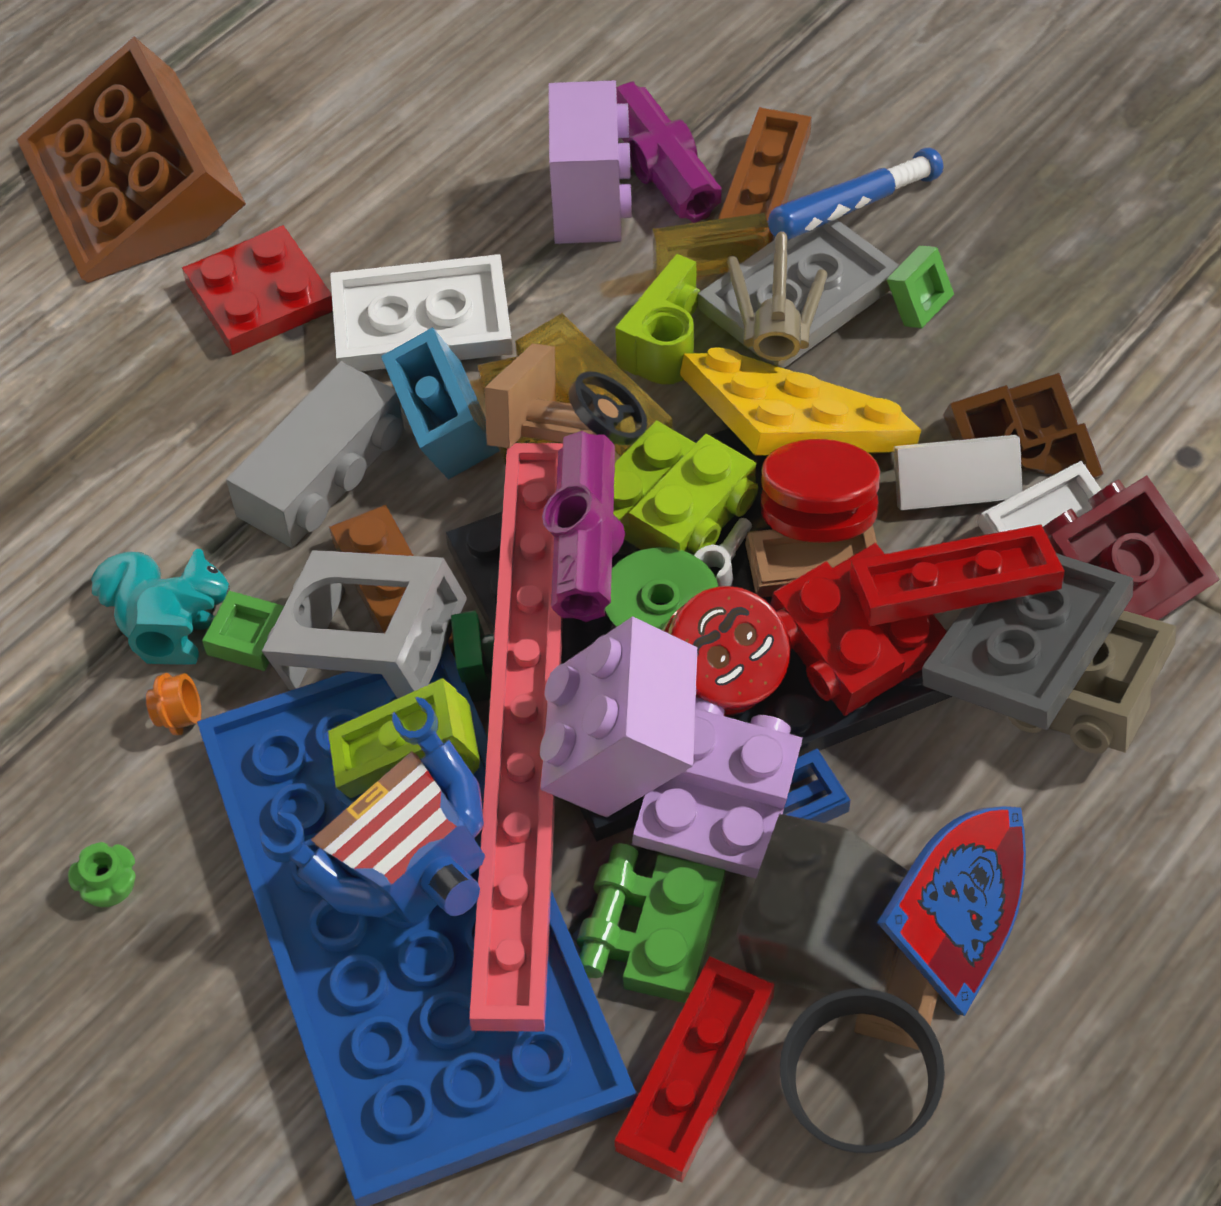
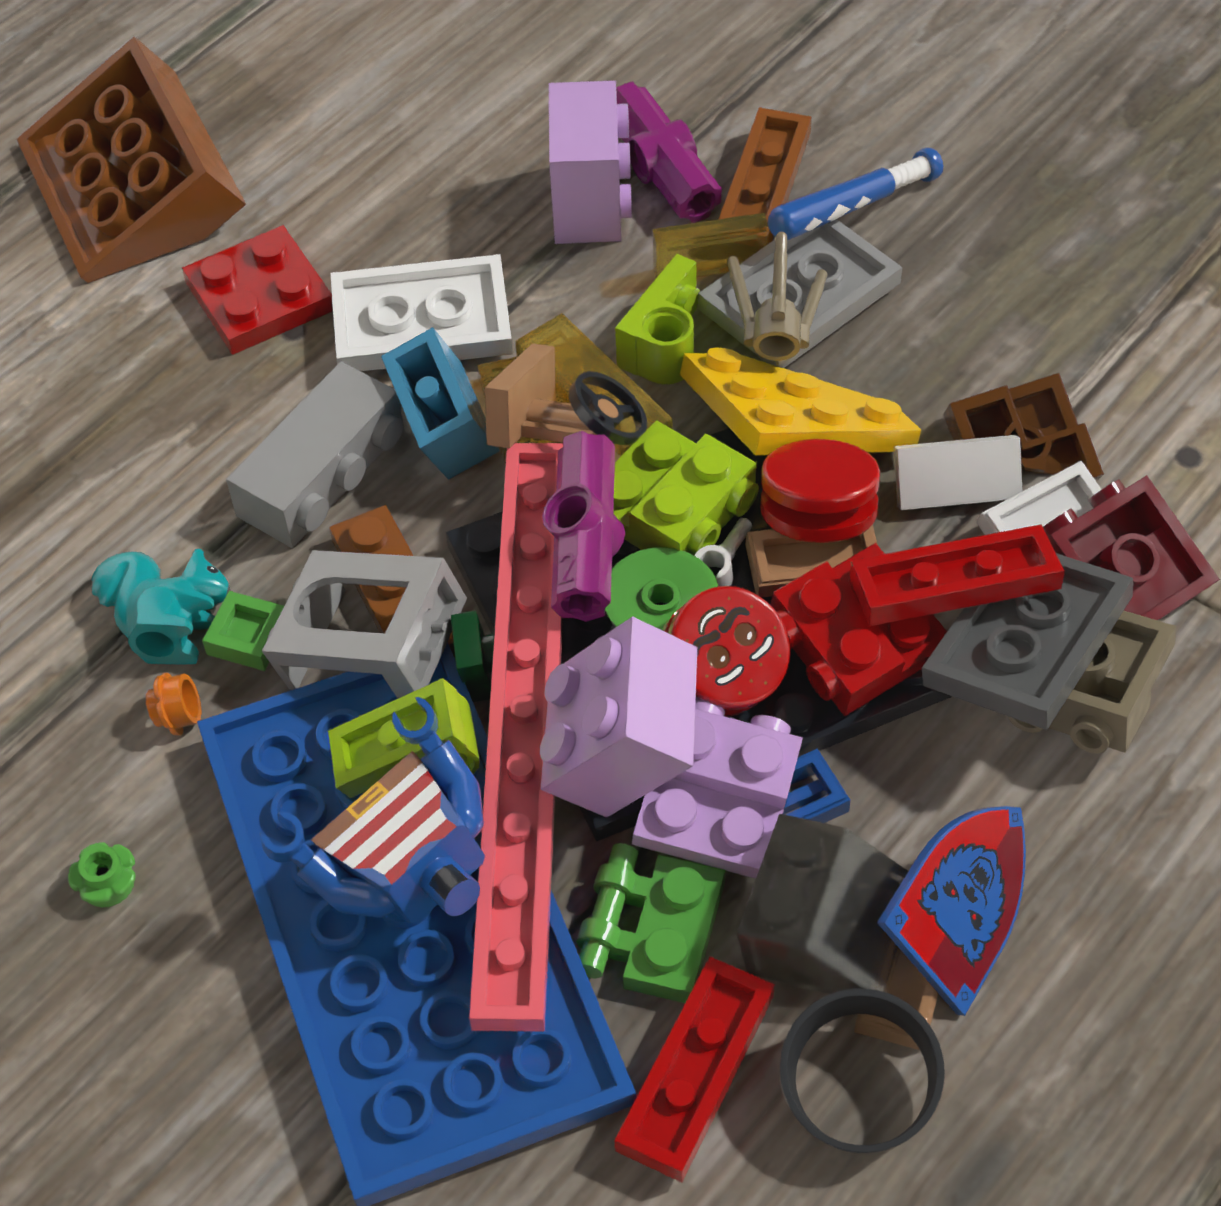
(920, 286): bright green plate -> none

